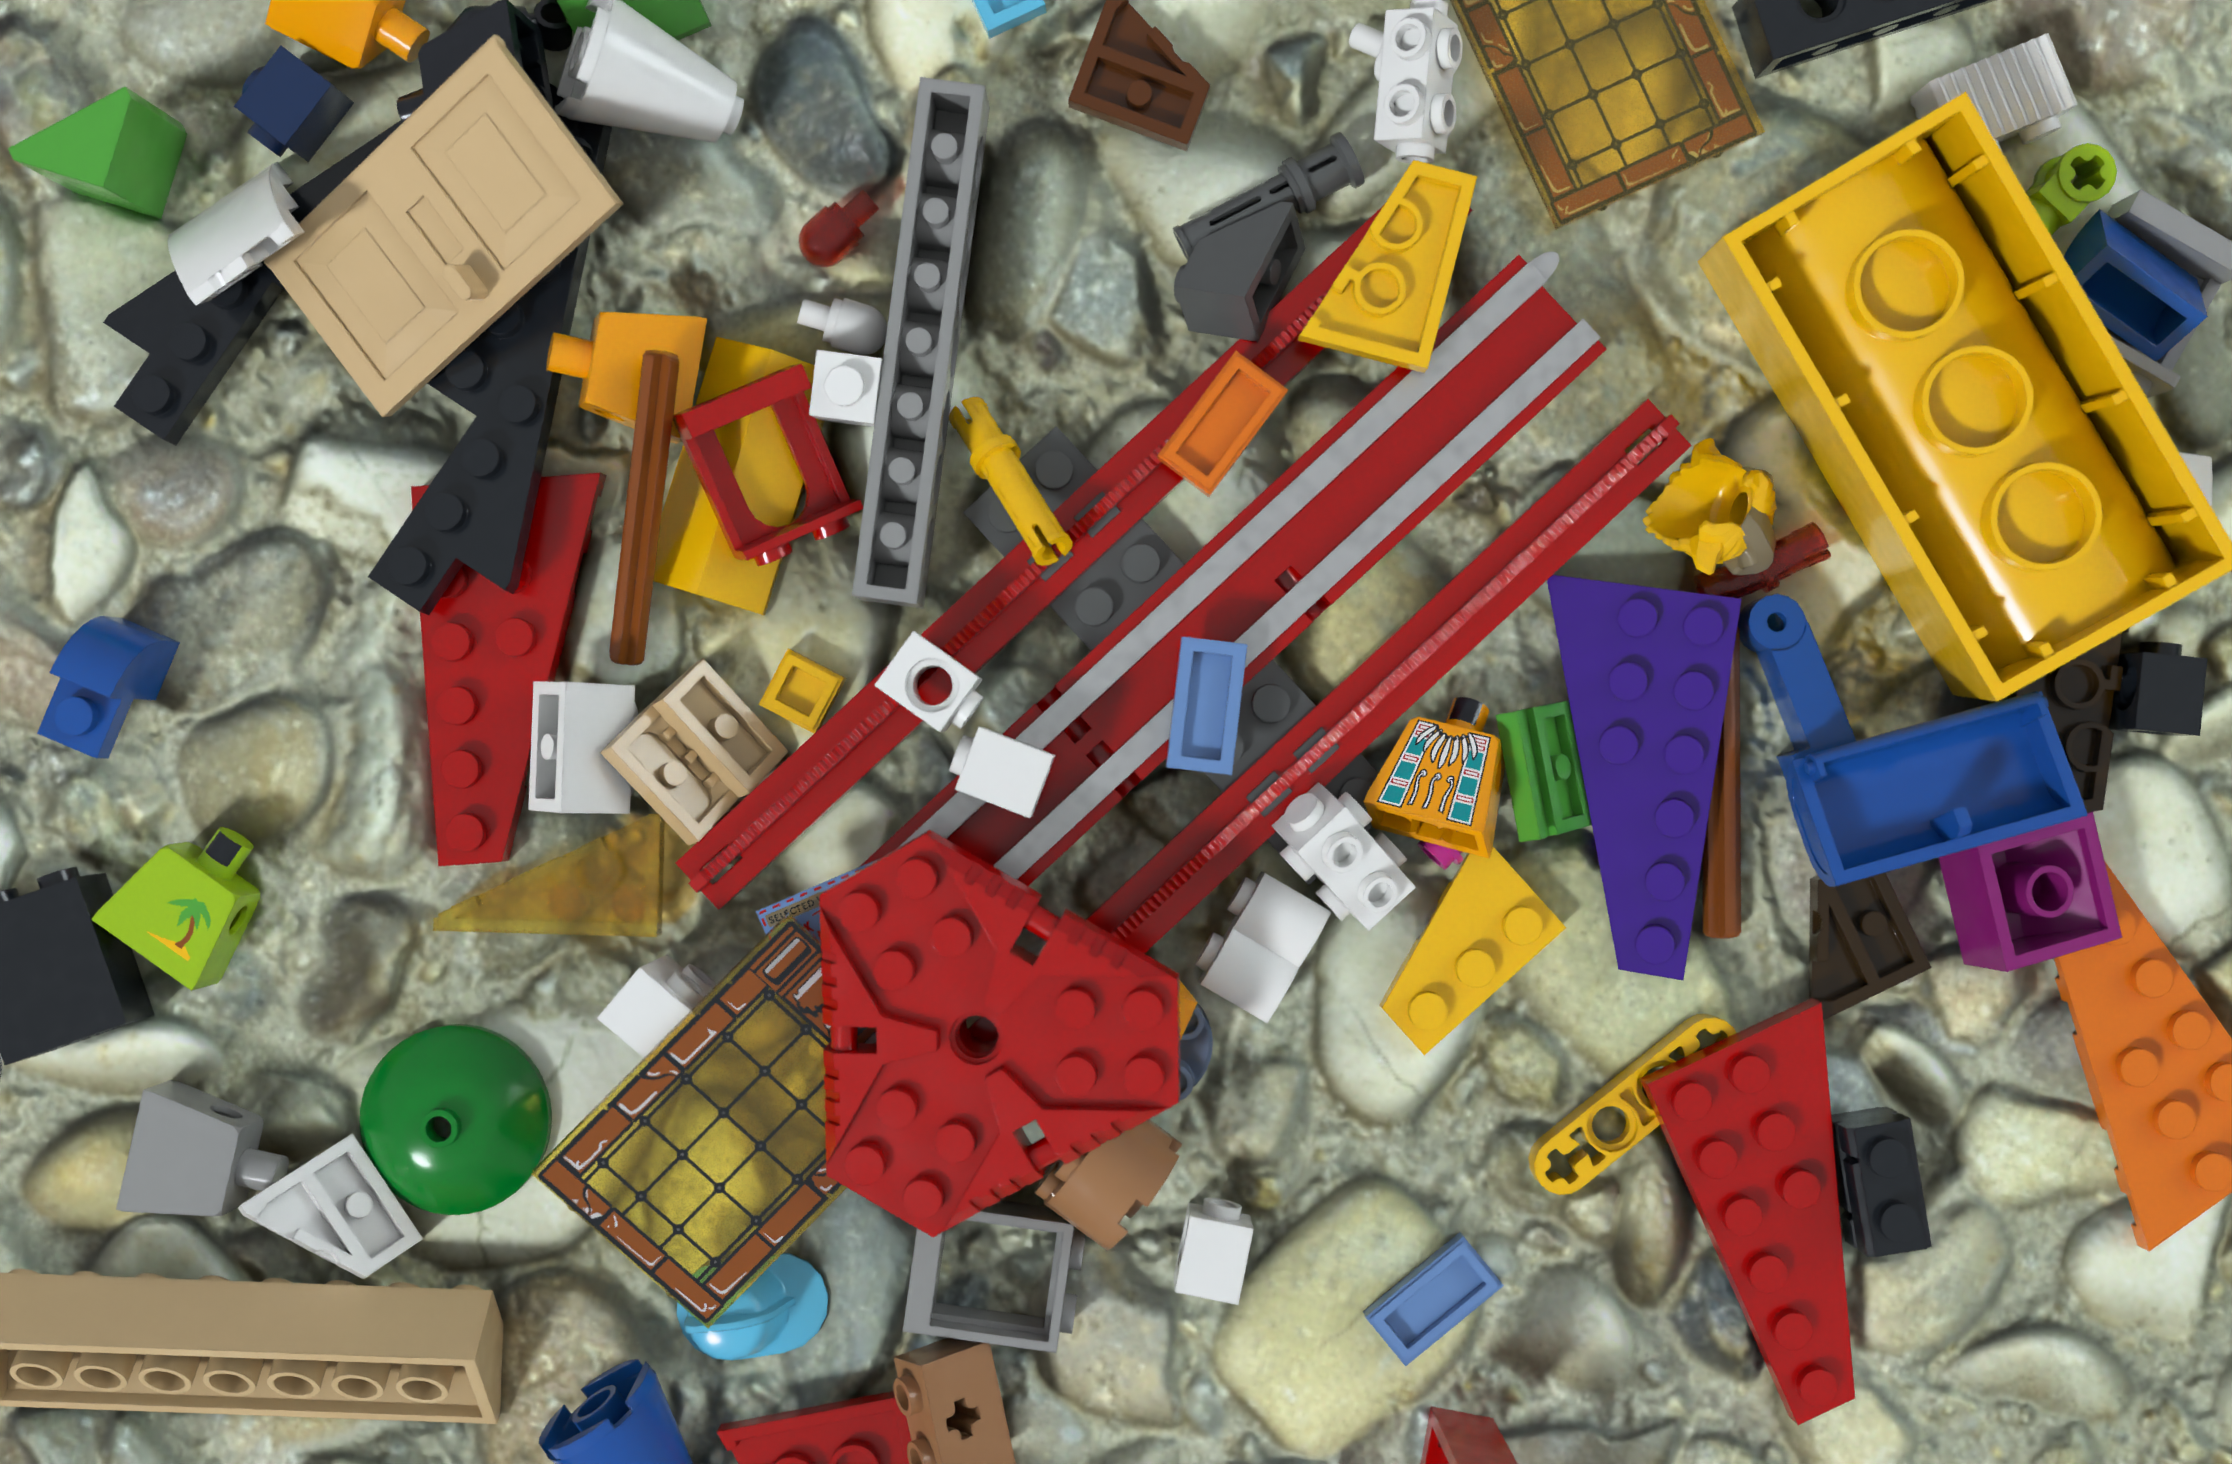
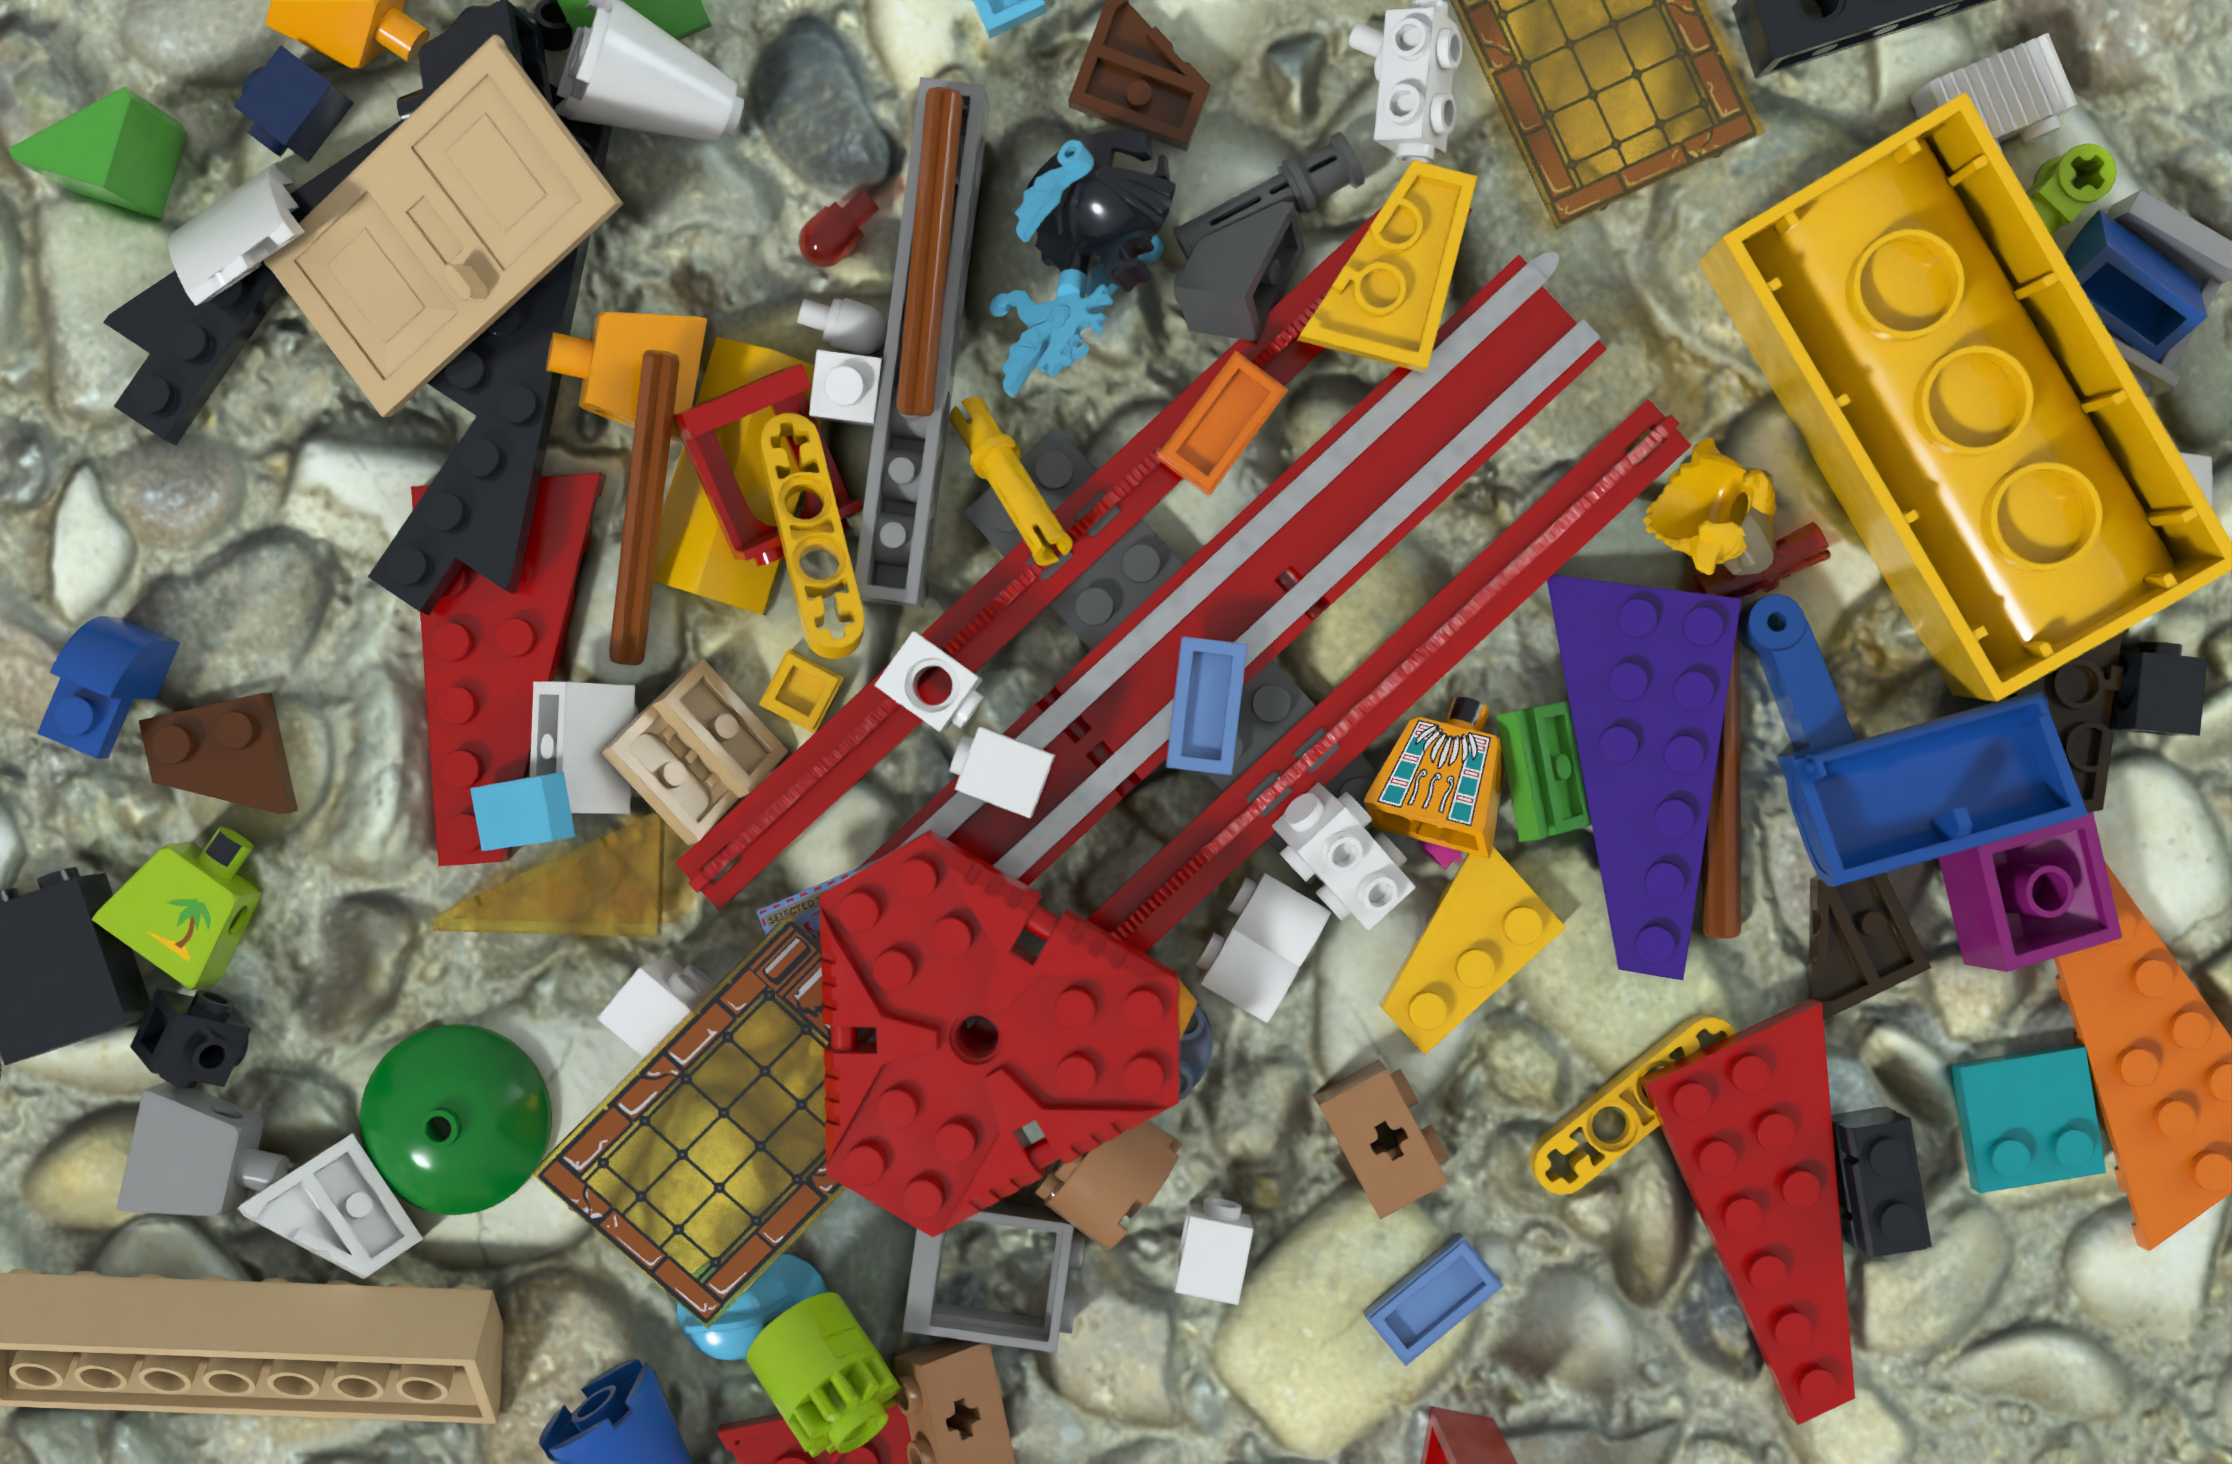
(191, 1038): none -> black brick
(223, 753): none -> reddish brown wing
(523, 812): none -> medium azure tile
(812, 534): none -> yellow beam
(824, 1375): none -> lime gear
(929, 252): none -> dark orange axle
(1081, 218): none -> helmet
(1393, 1174): none -> medium nougat brick
(2028, 1118): none -> teal plate

